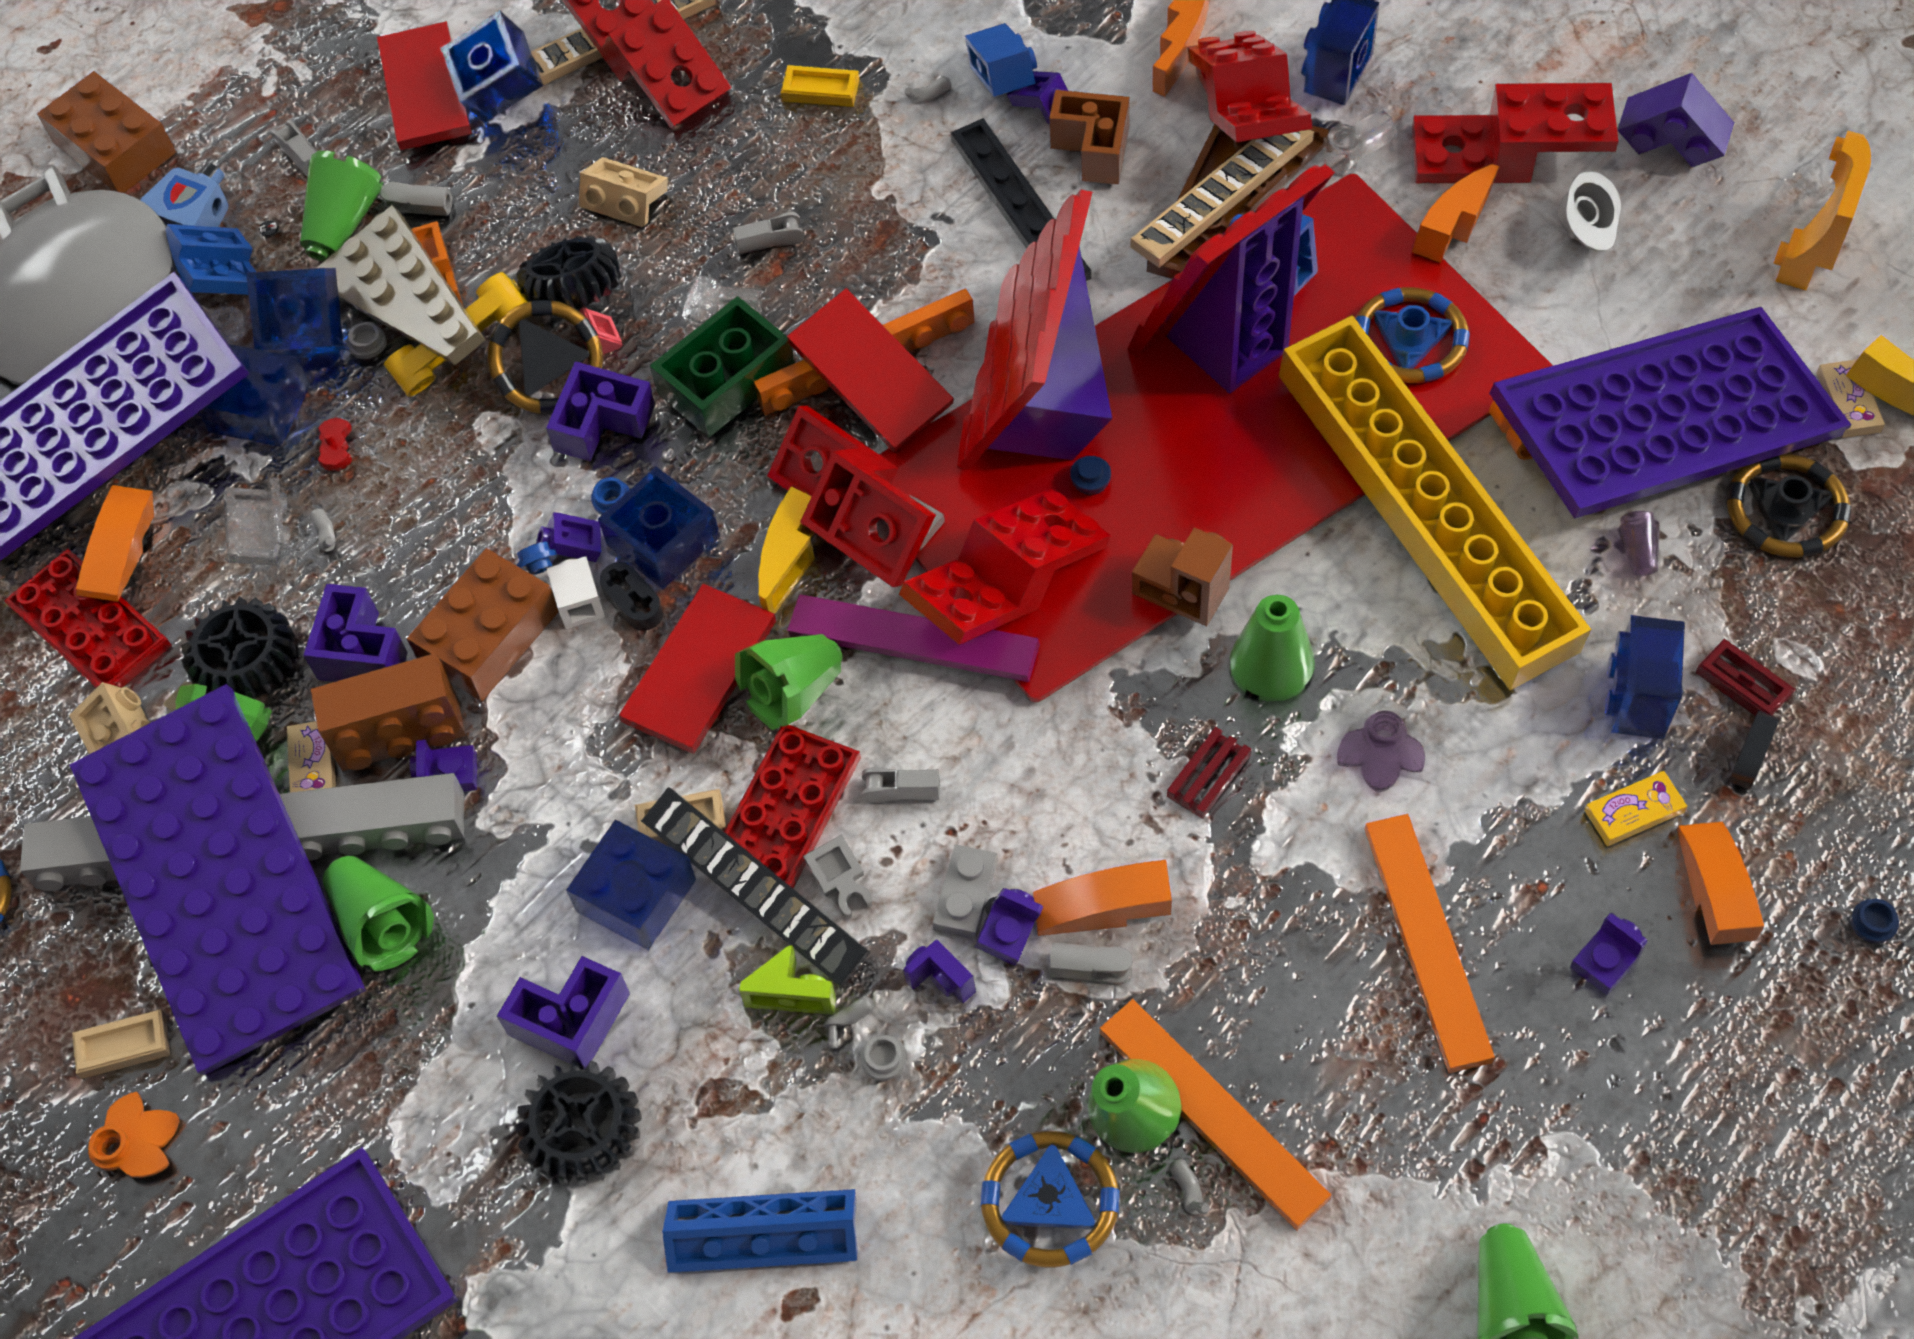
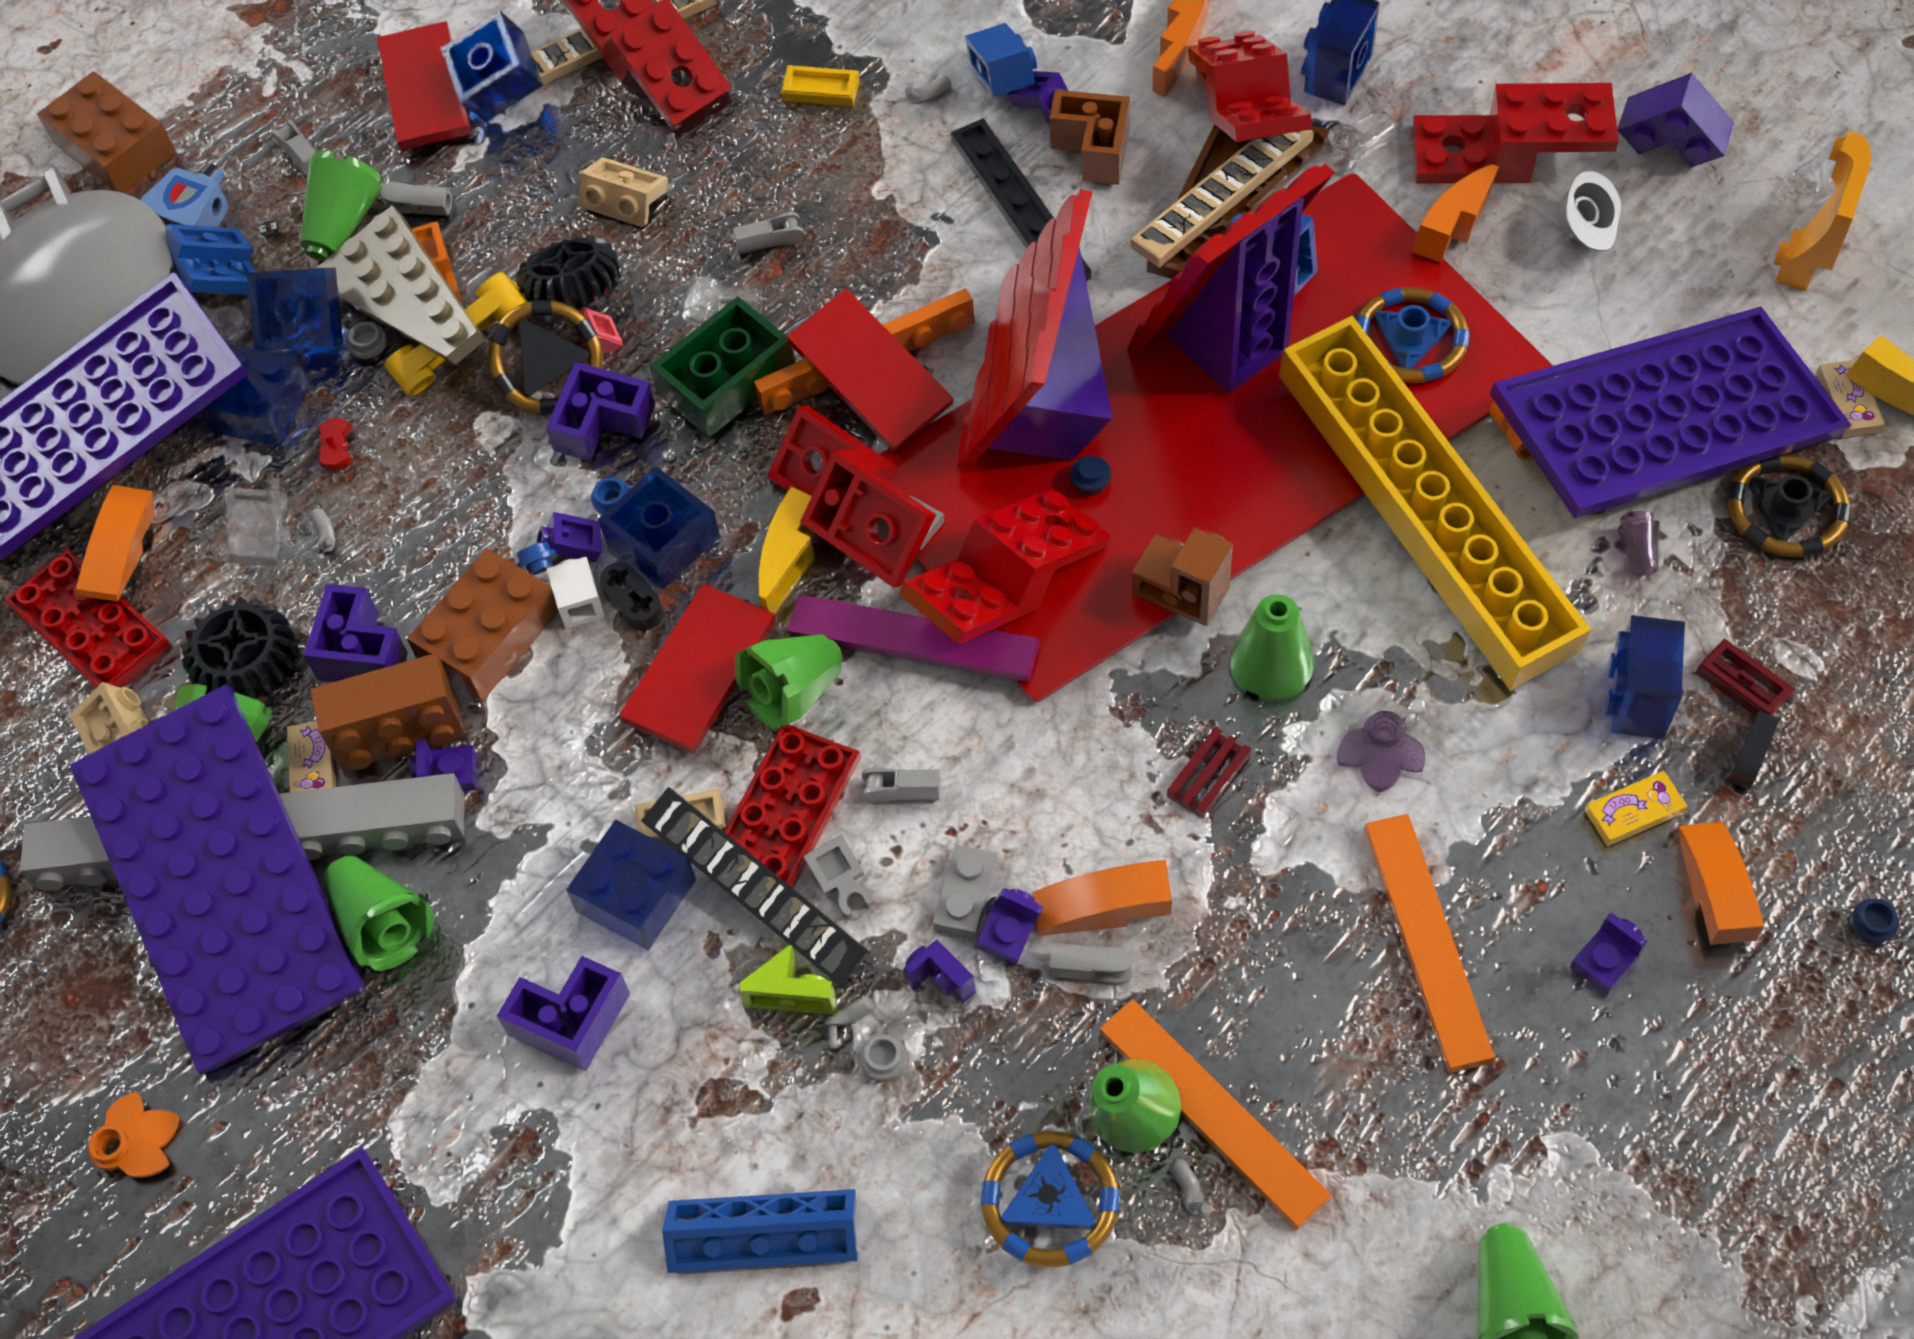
(121, 1044): tan tile -> none
(608, 1093): black gear -> none

